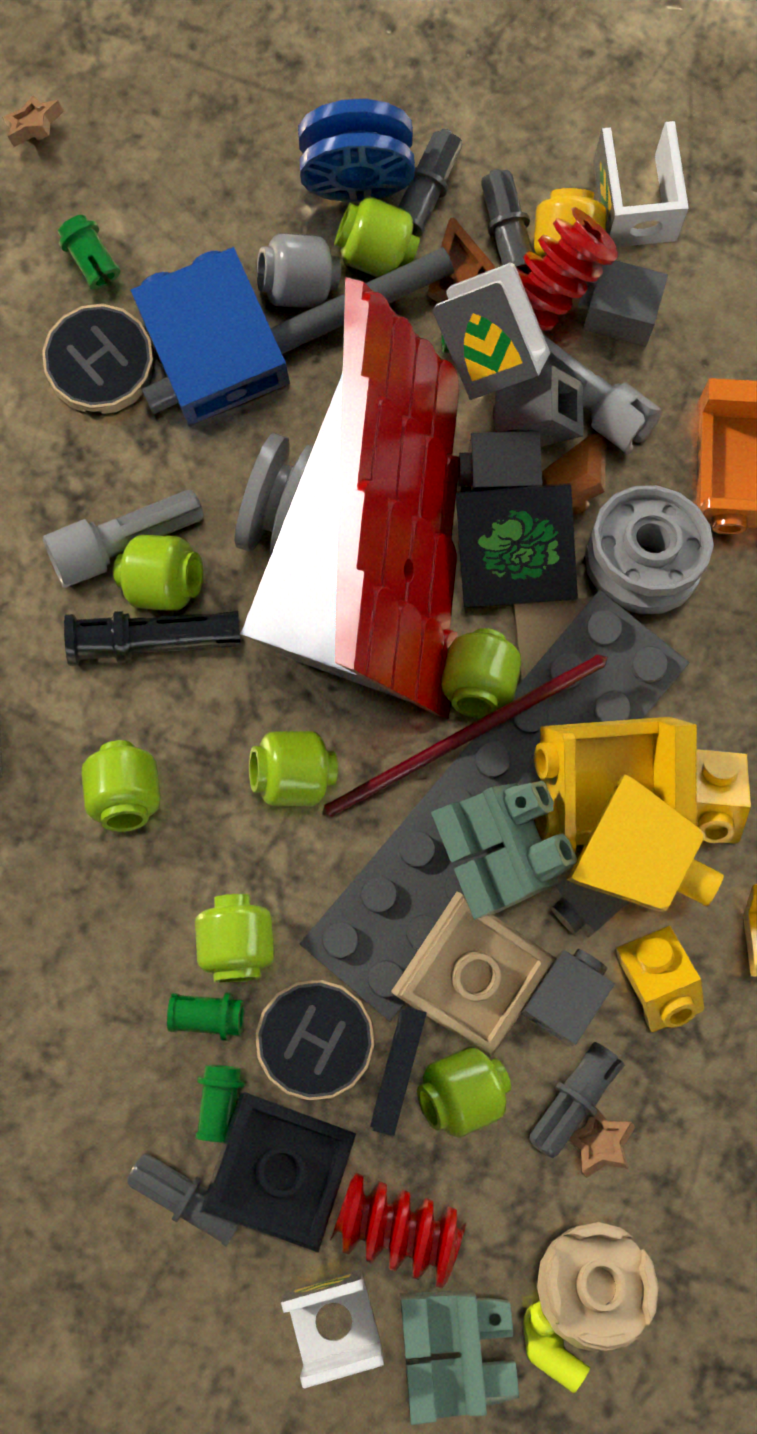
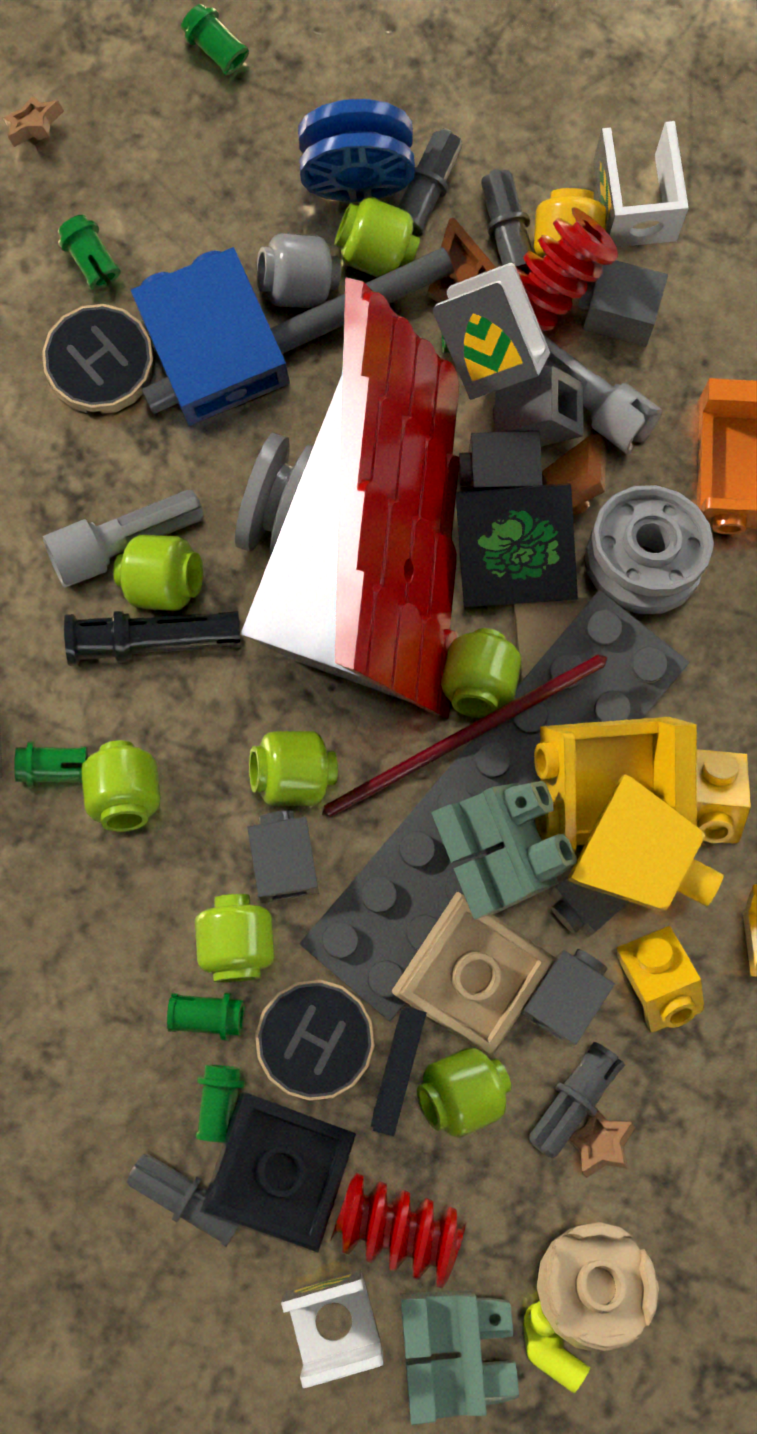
(46, 764): none -> green pin
(206, 31): none -> green pin
(282, 857): none -> dark grey brick

